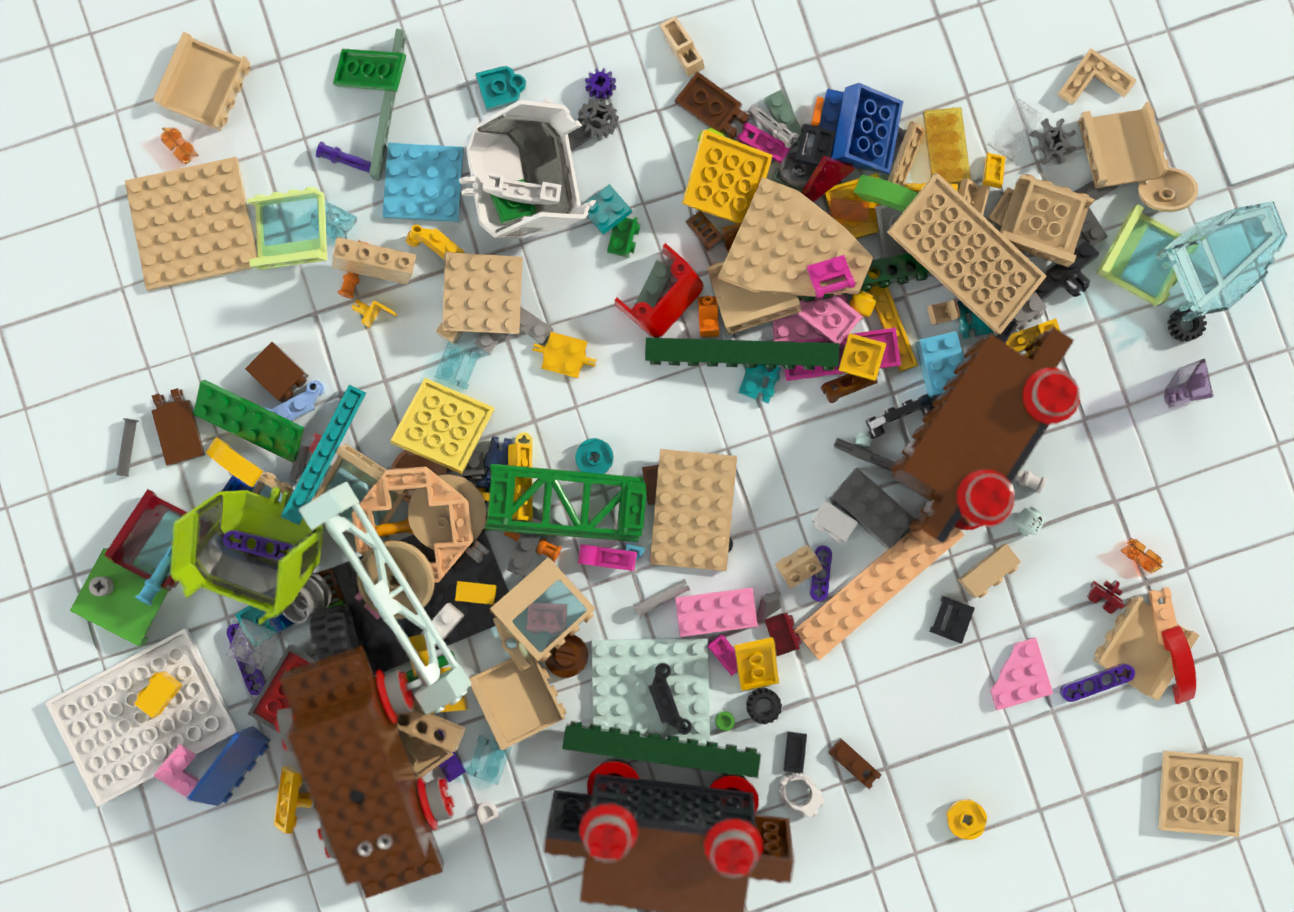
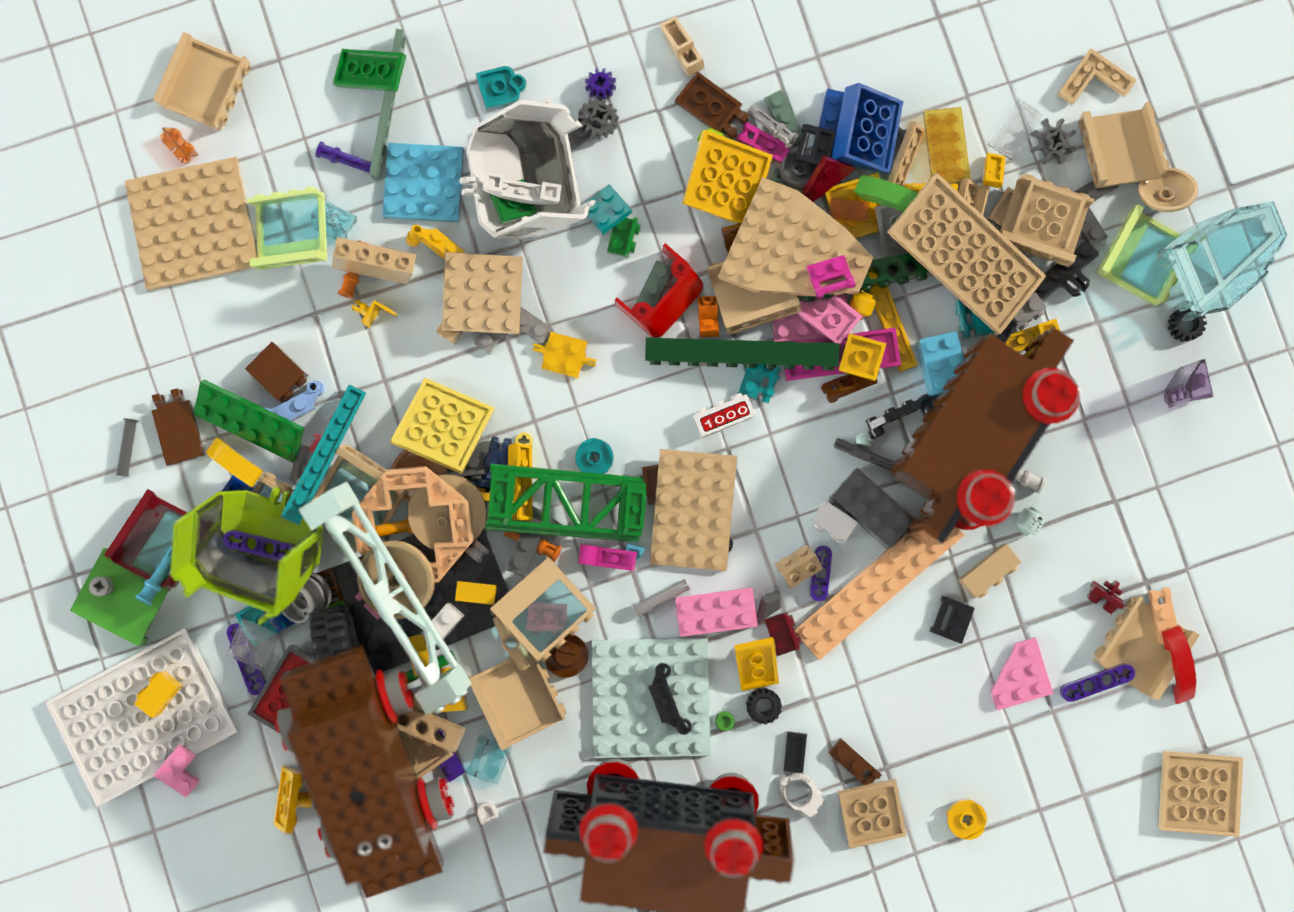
(230, 767): blue slope -> none
(451, 364): clear light blue plate -> none
(661, 750): dark green brick -> none
(708, 245): reddish brown slope -> none
(723, 415): none -> brick
(724, 653): dark pink plate -> none
(817, 111): orange tile -> none
(872, 813): none -> tan plate
(944, 312): tan bracket -> none
(1148, 561): clear orange hinge -> none

